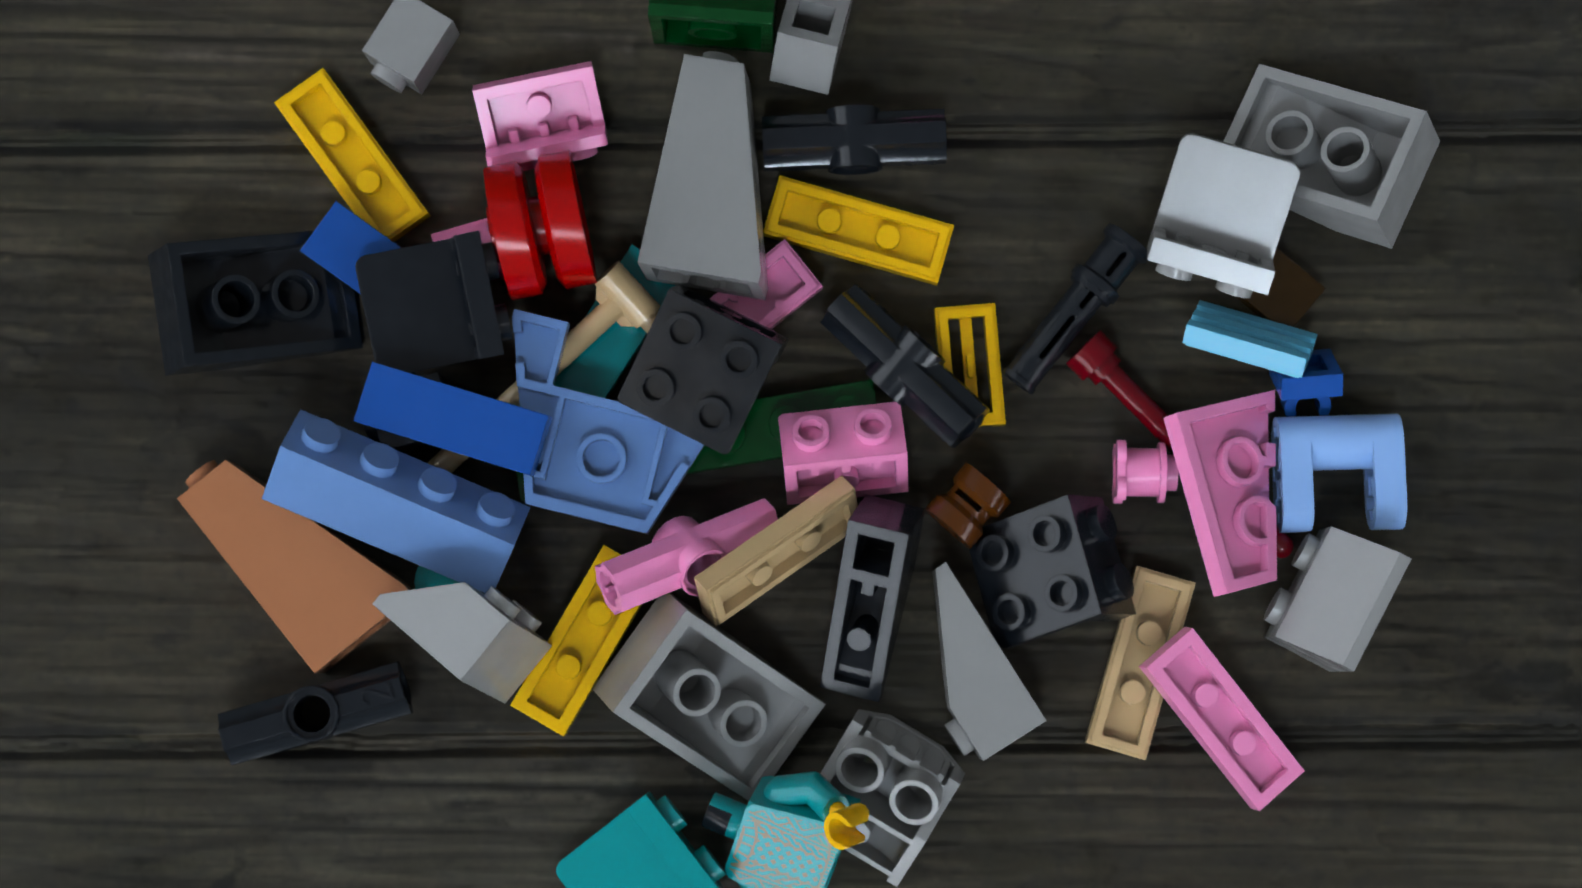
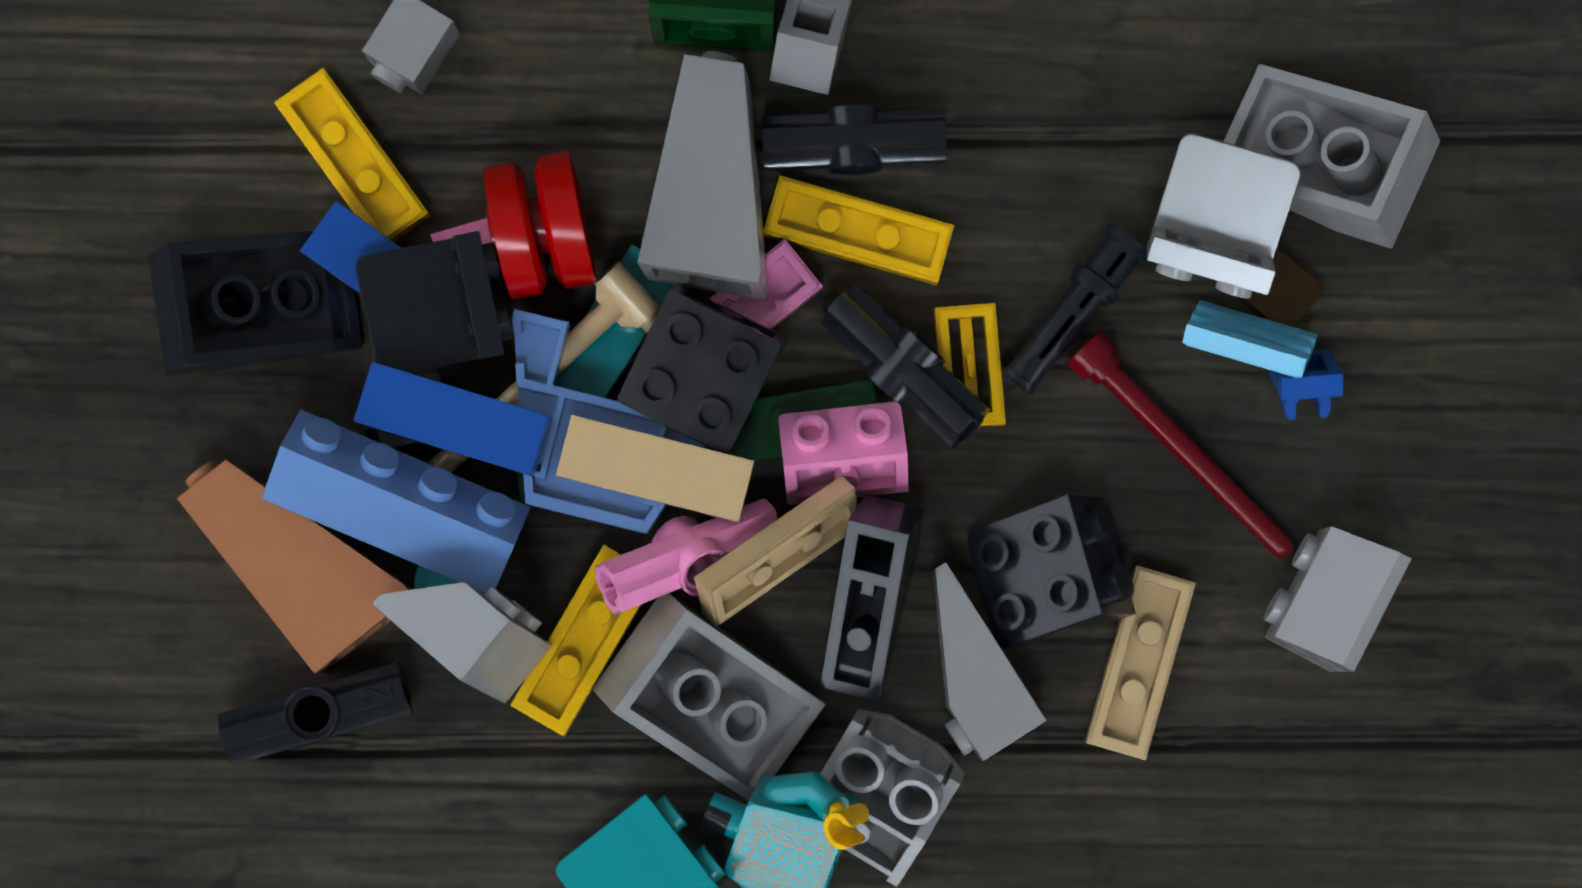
(541, 115): bright pink bracket -> none
(655, 468): none -> tan tile
(958, 515): reddish brown wheel -> none
(1142, 472): bright pink brick -> none
(1221, 718): bright pink plate -> none
(1225, 479): bright pink wing -> none
(1339, 443): light blue connector -> none

